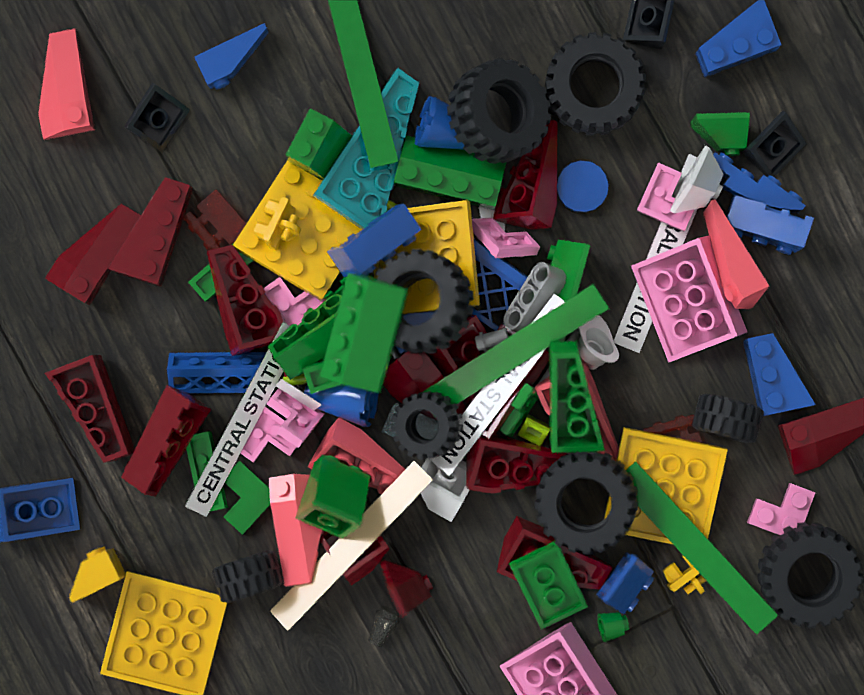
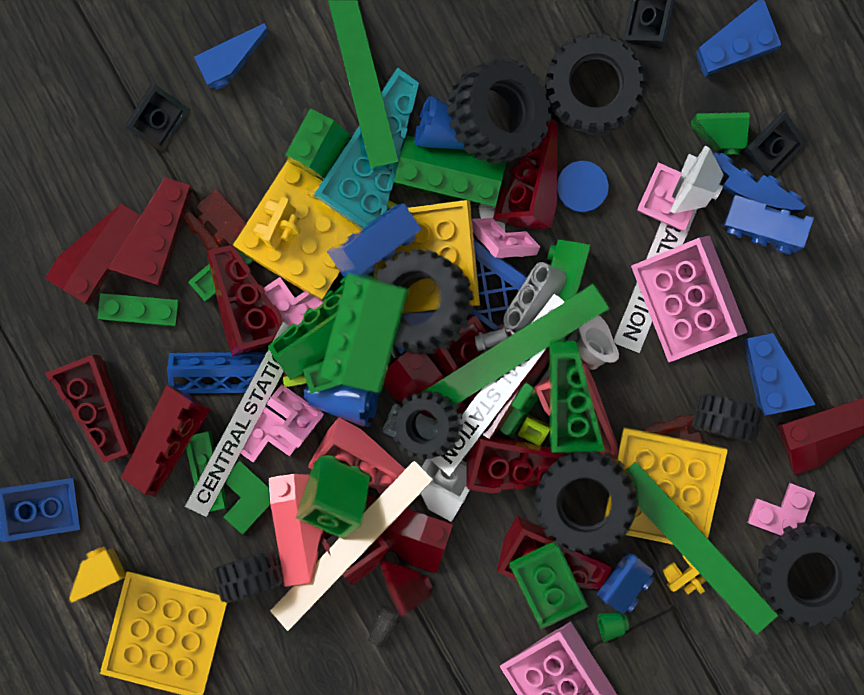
(64, 93): coral wedge -> none
(138, 309): none -> green plate
(297, 394): white sticker -> none
(416, 537): none -> dark red wedge
(737, 270): coral wedge -> none

